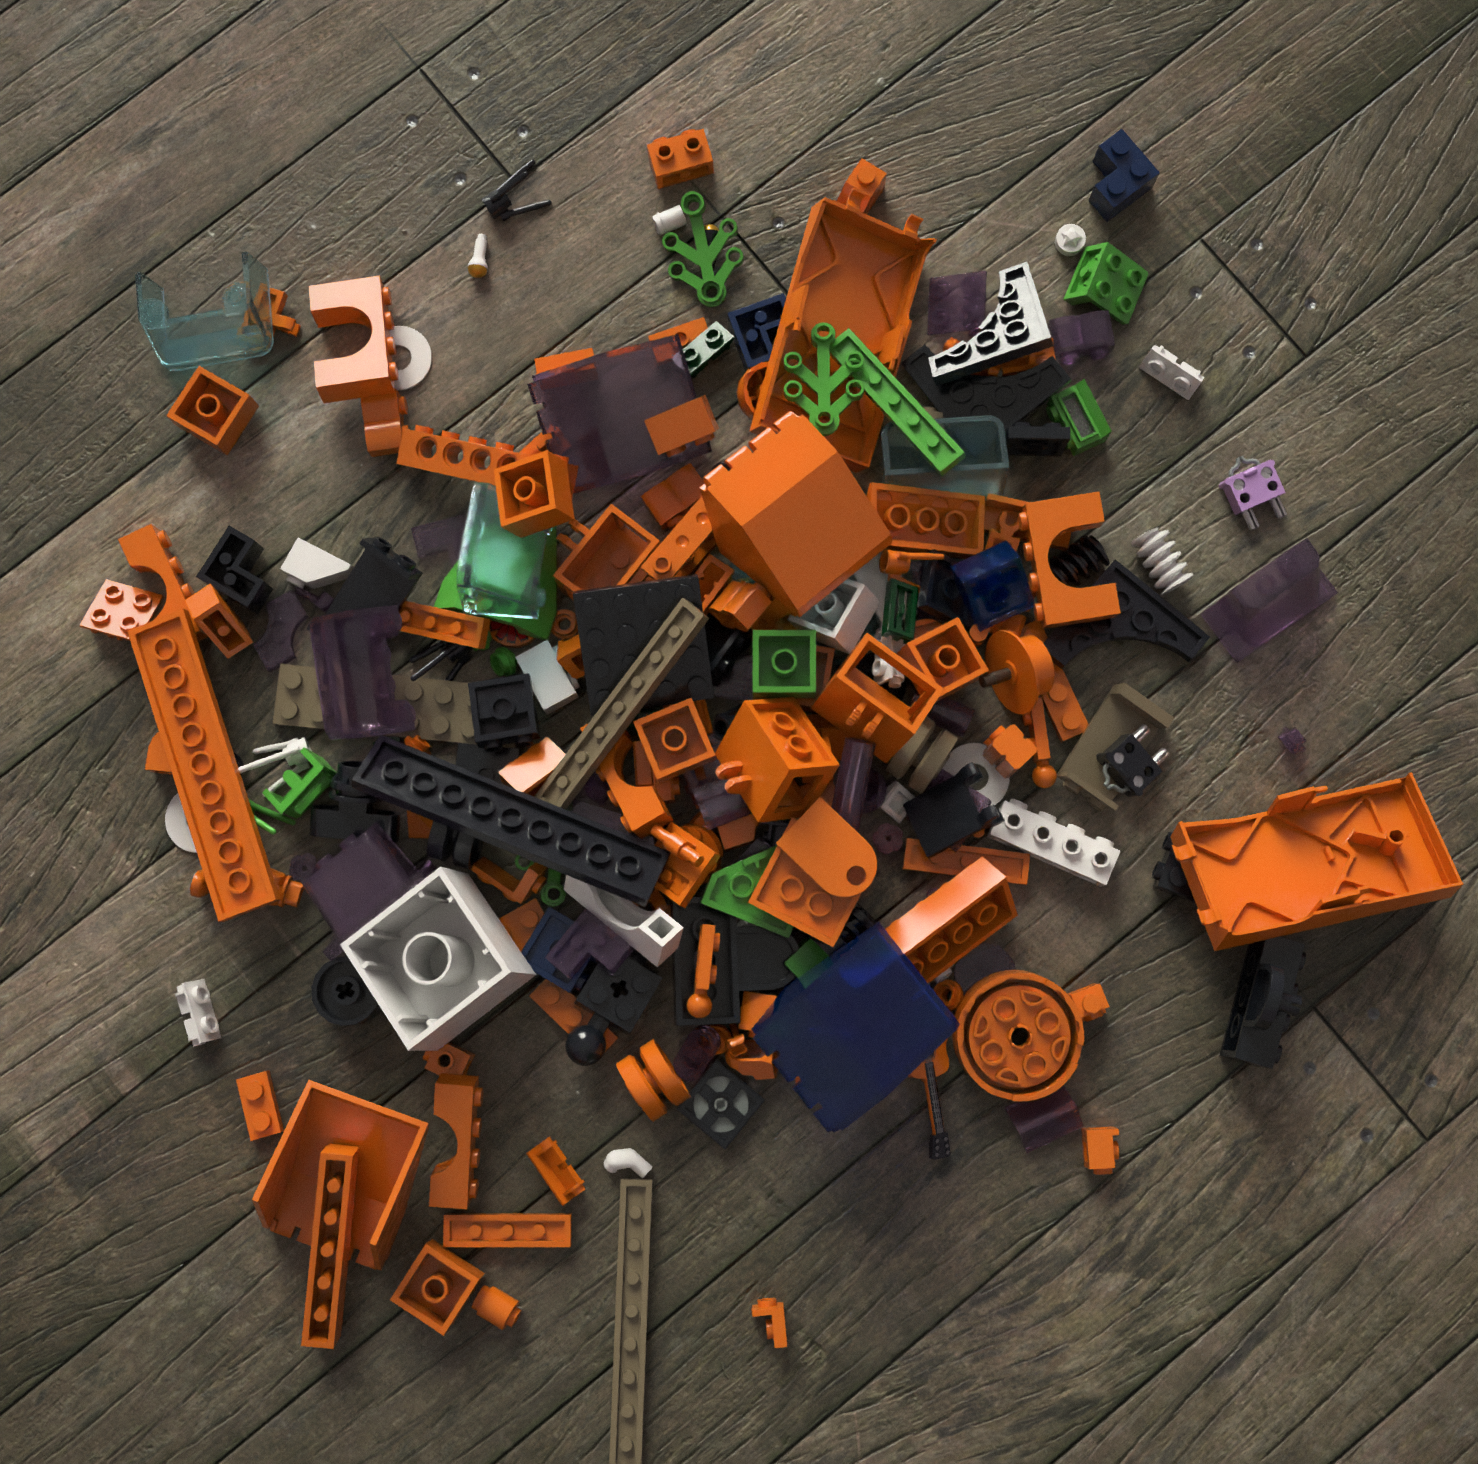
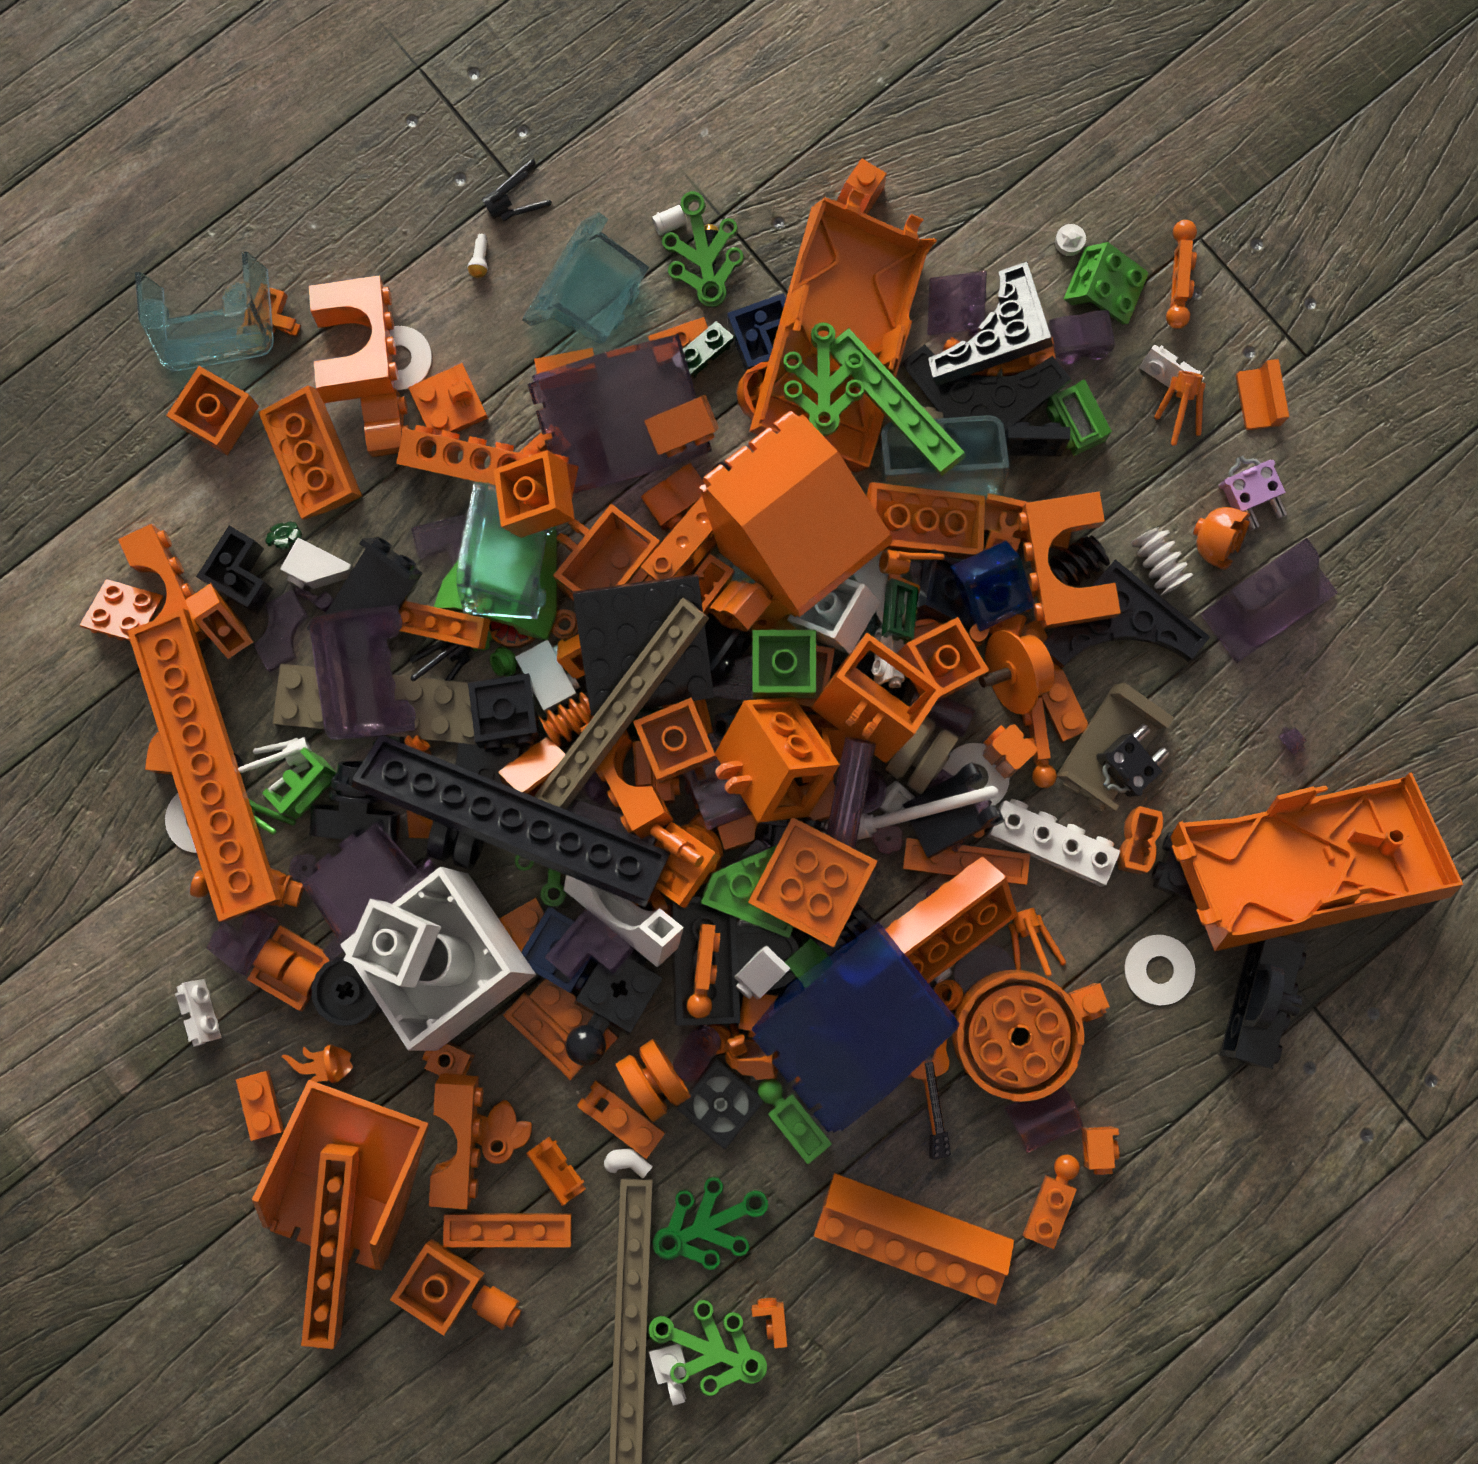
(242, 946): none -> plate
(283, 534): none -> dark green plant
(288, 967): none -> orange plate
(309, 453): none -> orange slope
(329, 1064): none -> orange piece
(392, 943): none -> white brick
(448, 401): none -> orange hinge
(503, 1128): none -> orange plate
(511, 888): orange bracket -> none
(542, 1033): none -> orange tile
(567, 720): none -> orange piece
(589, 283): none -> clear light blue windscreen
(622, 1120): none -> orange plate
(662, 1361): none -> white plate
(680, 158): orange brick -> none
(705, 1226): none -> green plant
(712, 1350): none -> bright green plant
(760, 973): none -> white slope
(794, 1121): none -> bright green plate
(828, 849): orange tile -> none
(870, 824): none -> white piece
(914, 1238): none -> orange slope
(1029, 924): none -> orange plant
(1053, 1203): none -> orange plate
(1126, 175): dark blue brick -> none
(1139, 849): none -> orange brick
(1182, 964): none -> white gear
(1184, 261): none -> orange plate
(1187, 386): none -> orange plant
(1220, 535): none -> orange cylinder
(1262, 396): none -> orange panel

